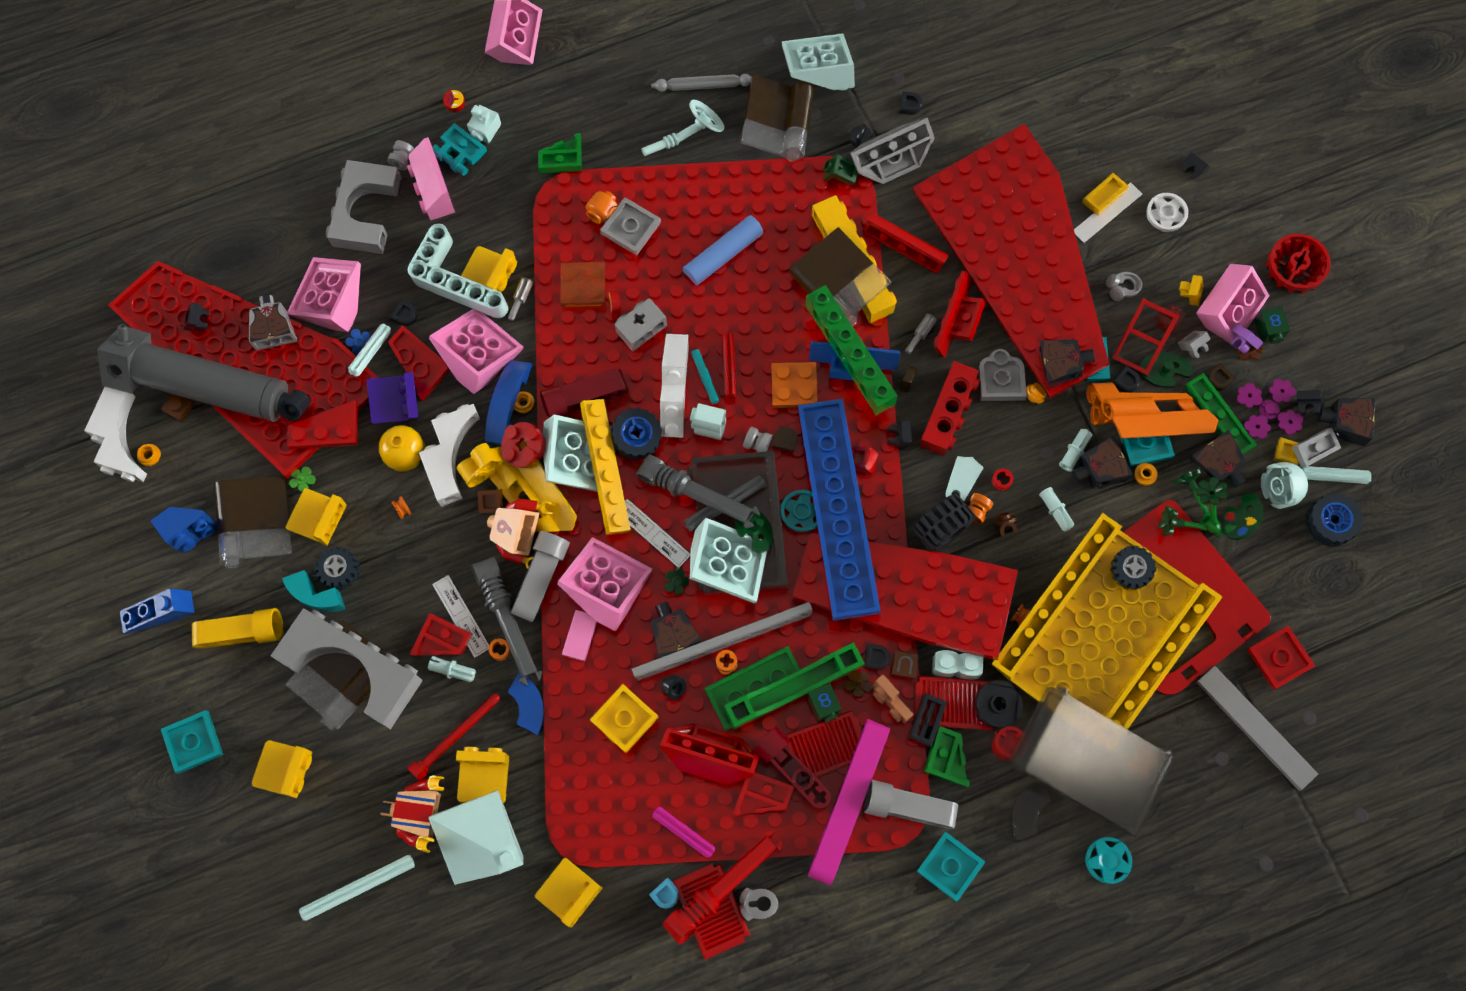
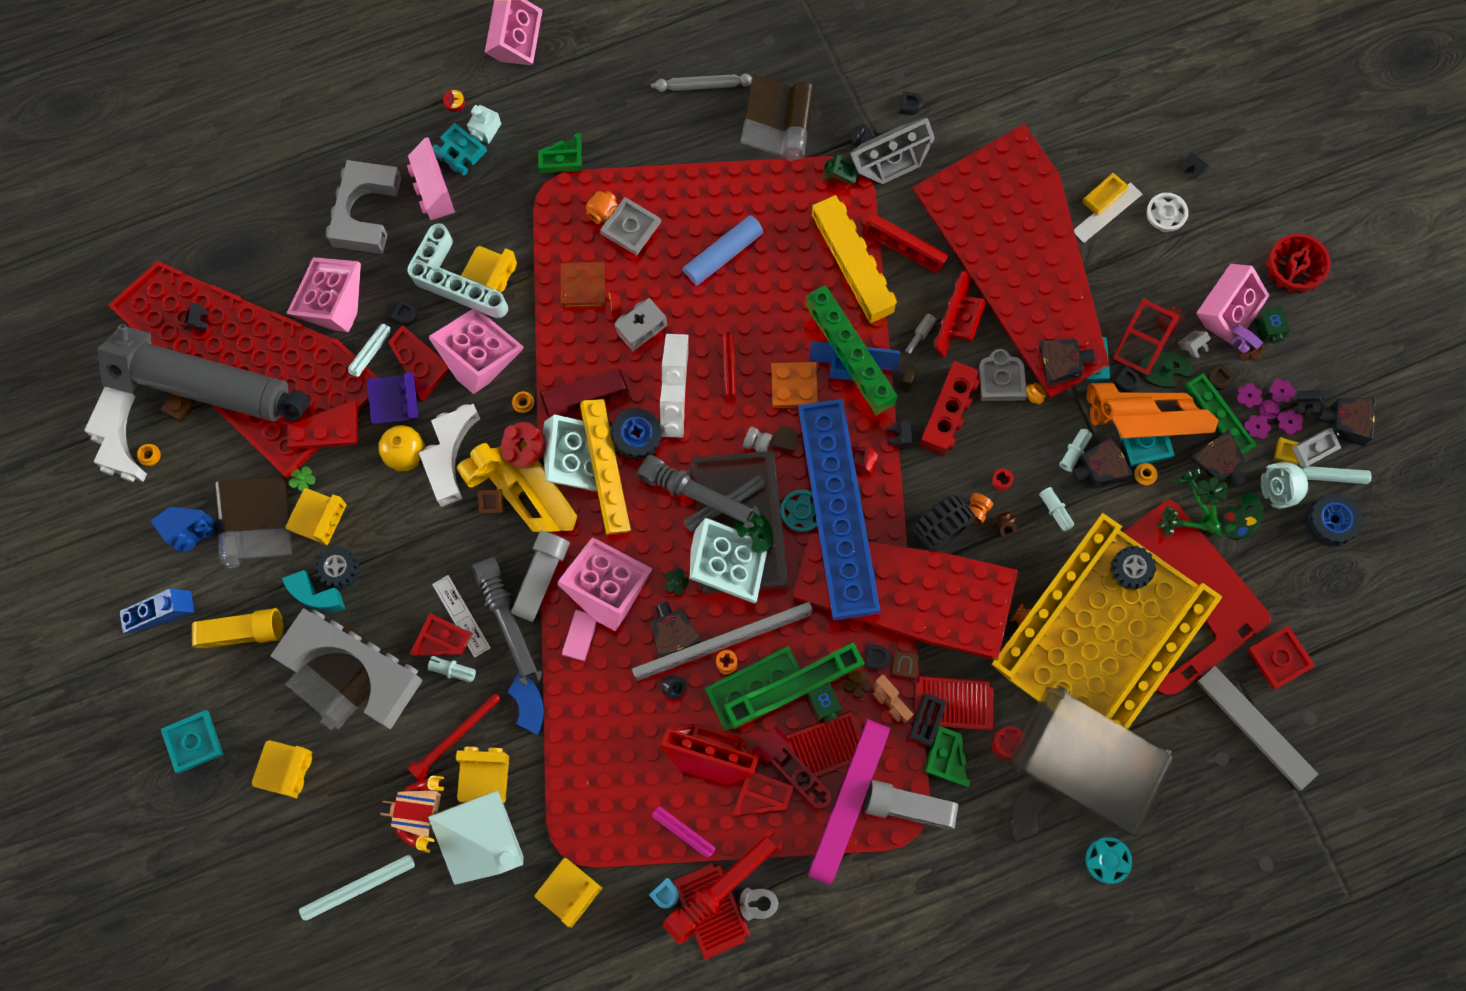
(270, 325): torso -> none
(357, 340): blue plant -> none
(399, 157): light grey wheel -> none
(401, 507): orange bush -> none
(496, 656): orange bush -> none
(504, 400): blue slope -> none
(515, 528): light nougat torso -> none
(520, 296): light grey axle -> none
(624, 718): yellow bracket -> none
(656, 535): white sticker -> none
(701, 122): light aqua dish -> none
(704, 376): teal piece -> none
(708, 421): light aqua brick -> none
(821, 61): light aqua slope -> none
(844, 270): dark brown door -> none
(950, 866): teal plate -> none
(951, 664): light aqua brick -> none
(963, 476): light aqua piece -> none
(1008, 697): black plate -> none
(1117, 293): light grey piece -> none
(1192, 290): yellow tile -> none

